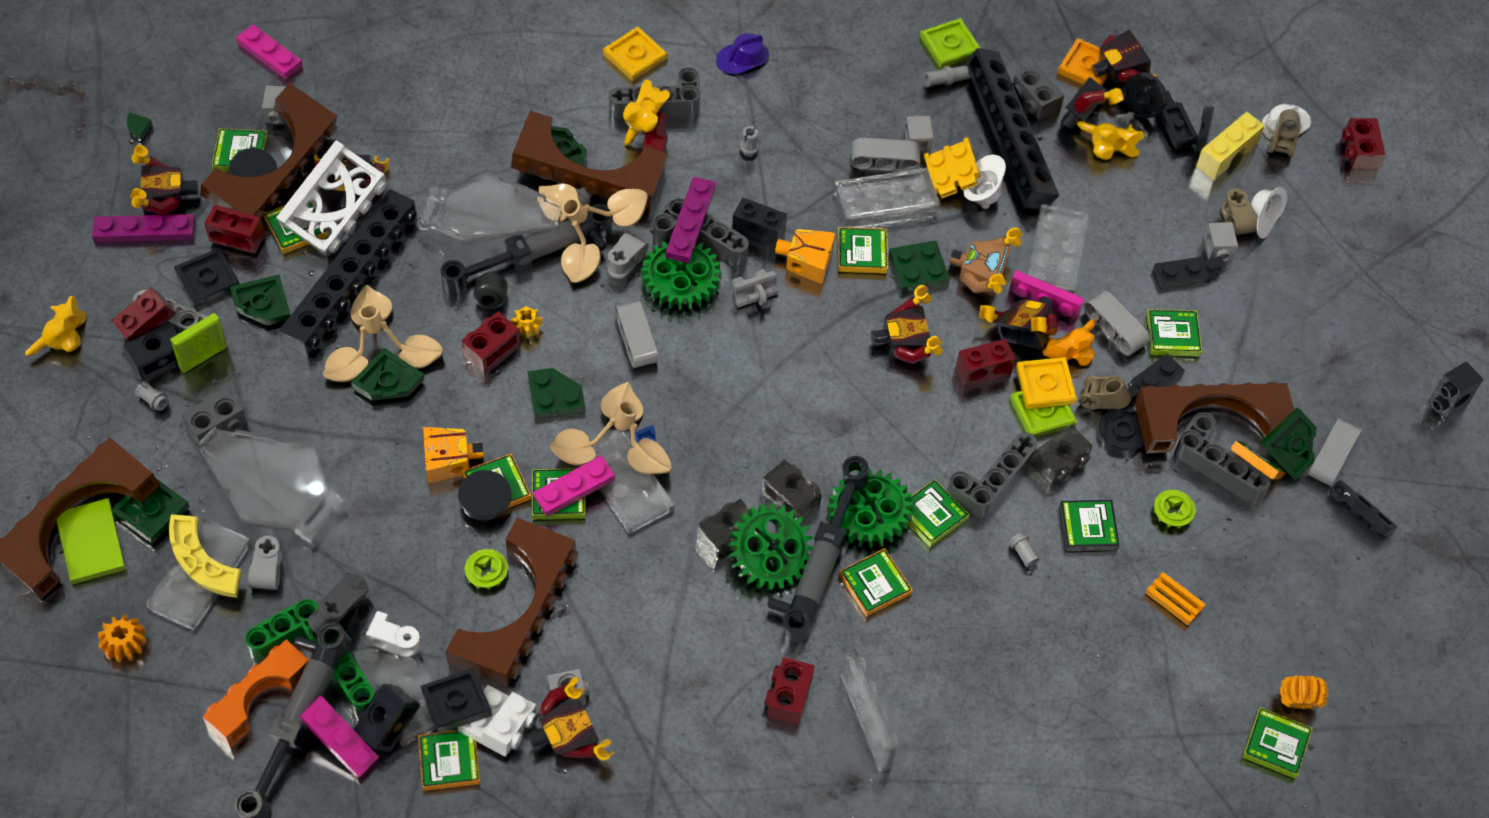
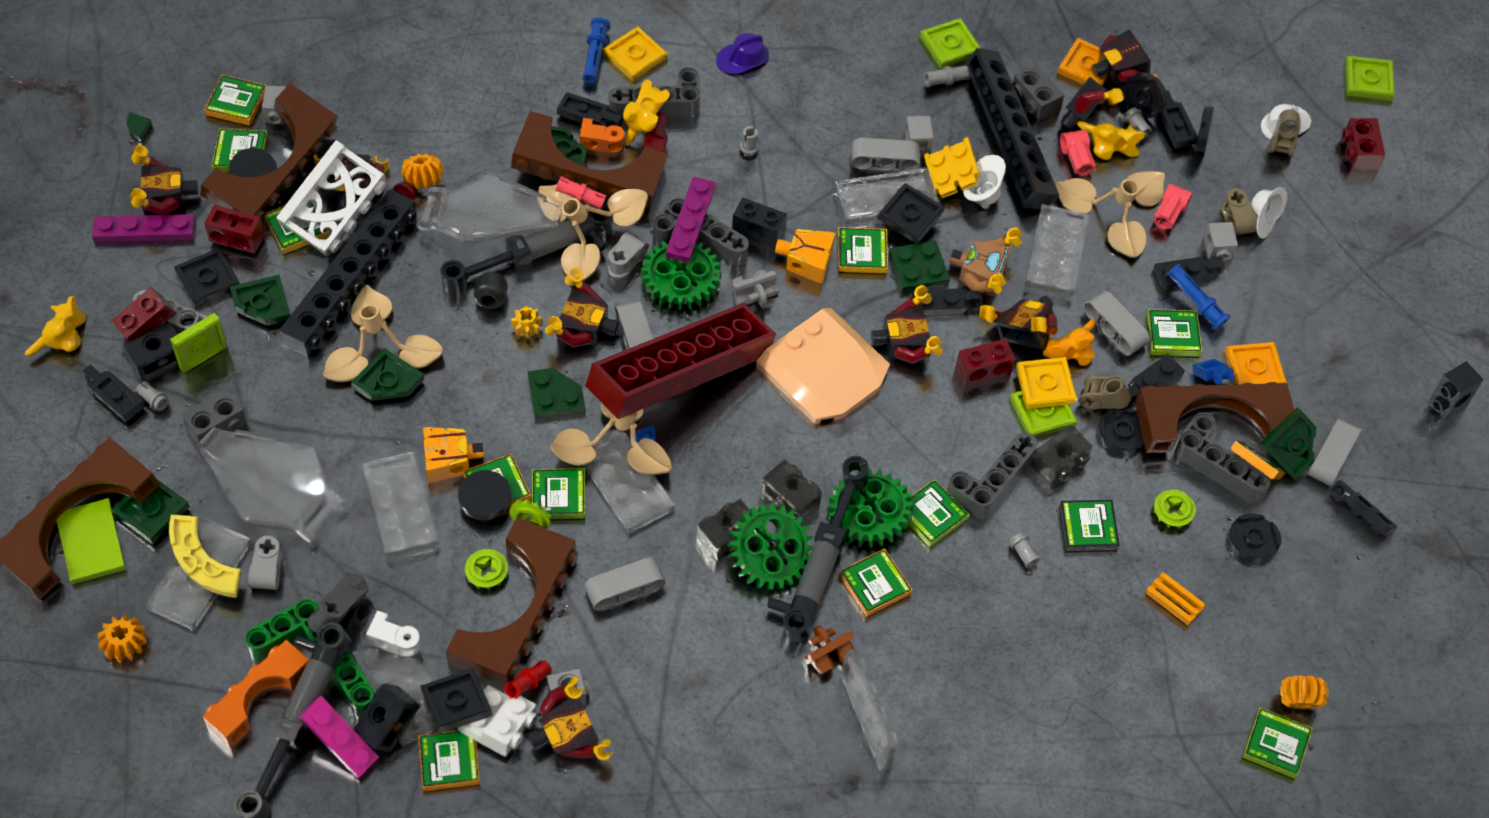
(113, 393): none -> black hinge
(235, 100): none -> tile
(269, 51): dark pink plate -> none
(400, 504): none -> clear plate
(406, 189): none -> dark red plate
(422, 170): none -> light orange gear
(494, 345): dark red brick -> none
(521, 509): none -> lime gear
(528, 679): none -> red pin
(574, 486): dark pink plate -> none
(578, 107): none -> black hinge
(580, 192): none -> coral pin
(583, 315): none -> torso
(596, 41): none -> blue pin
(601, 138): none -> orange leg
(625, 583): none -> light grey beam
(679, 360): none -> dark red brick
(793, 691): dark red brick -> none
(820, 658): none -> dark orange hips
(824, 367): none -> light nougat wedge
(910, 213): none -> black tile
(951, 301): none -> black hinge
(1033, 289): dark pink plate -> none
(1077, 145): none -> coral piece
(1135, 119): none -> light grey pin
(1142, 186): none -> tan plant
(1172, 204): none -> coral piece
(1205, 305): none -> blue pin
(1213, 371): none -> blue plate
(1238, 137): light yellow arch -> none
(1254, 538): none -> black tile
(1255, 363): none -> light orange tile
(1369, 78): none -> lime tile

